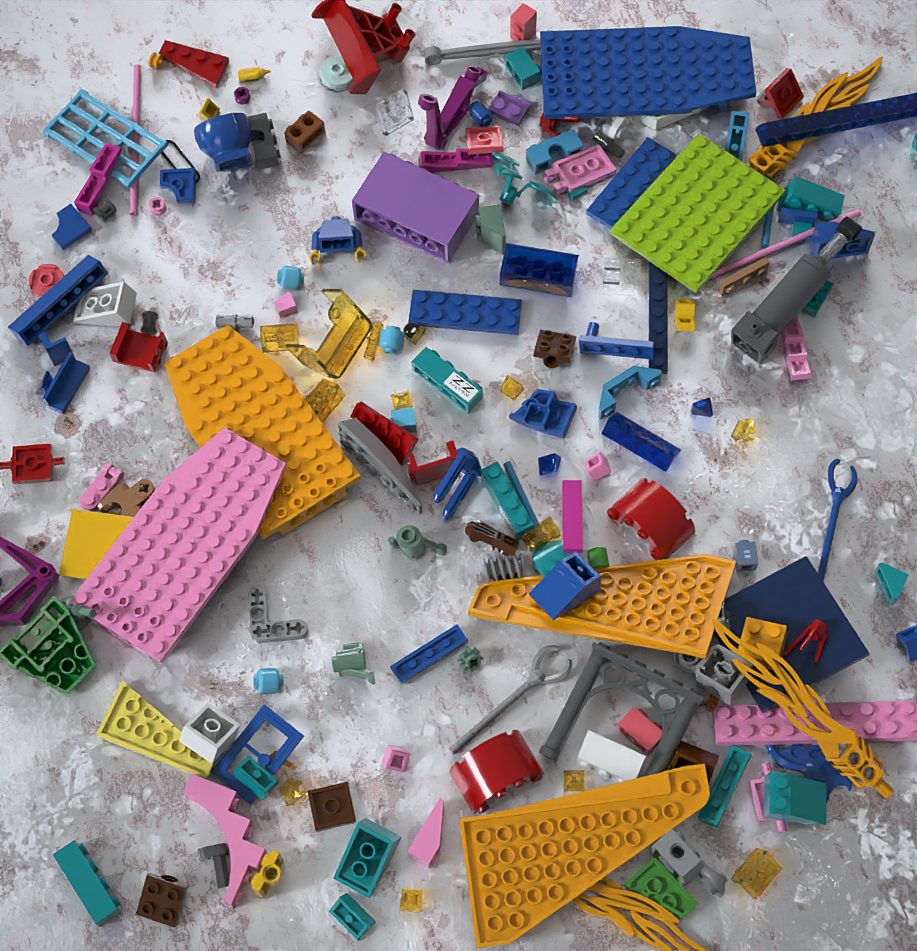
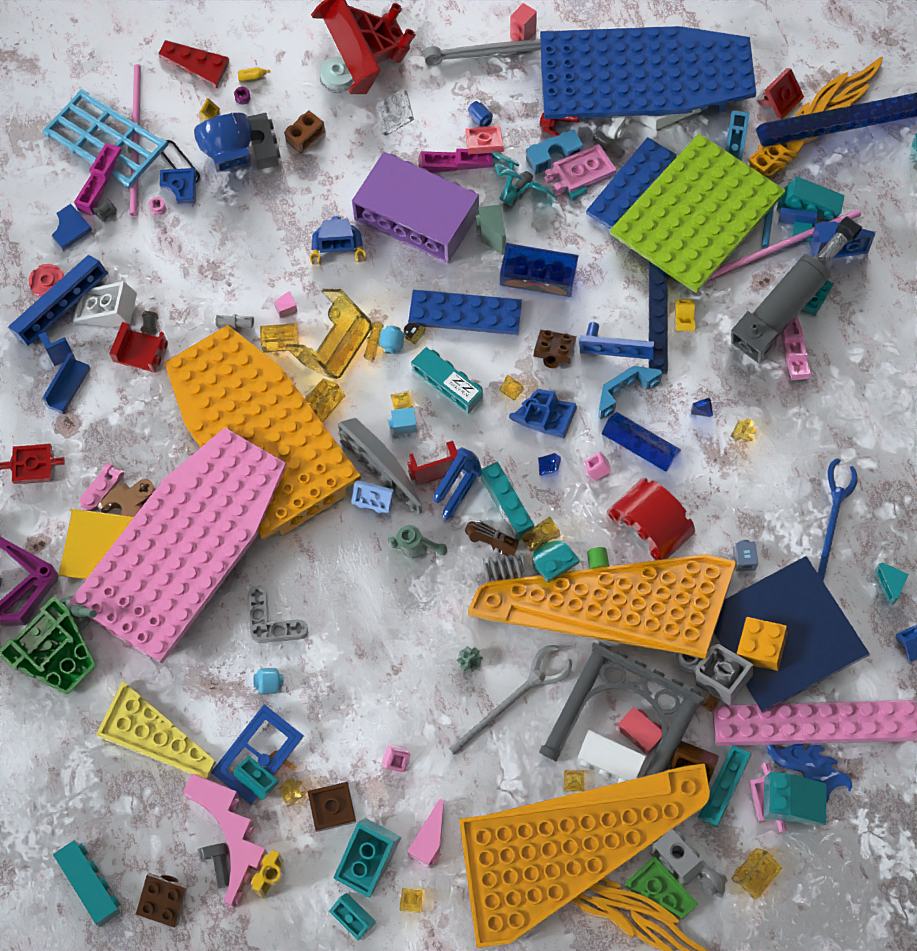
(43, 386): clear blue slope -> none
(155, 61): light orange bush -> none
(209, 733): white brick -> none
(290, 277): medium azure head -> none
(352, 662): sand green piece -> none
(372, 496): none -> light blue bracket
(393, 436): red wing -> none
(429, 654): blue plate -> none
(441, 125): magenta piece -> none
(495, 768): red cylinder -> none
(509, 108): medium lavender plate -> none
(520, 492): dark azure piece -> none
(522, 68): teal brick -> none
(527, 177): none -> dark grey pin
(566, 586): blue slope -> none
(572, 516): dark pink slope -> none
(621, 276): clear plate -> none
(726, 618): dark grey plate -> none
(743, 276): medium nougat plate -> none
(797, 692): light orange piece -> none
(815, 631): red plant -> none

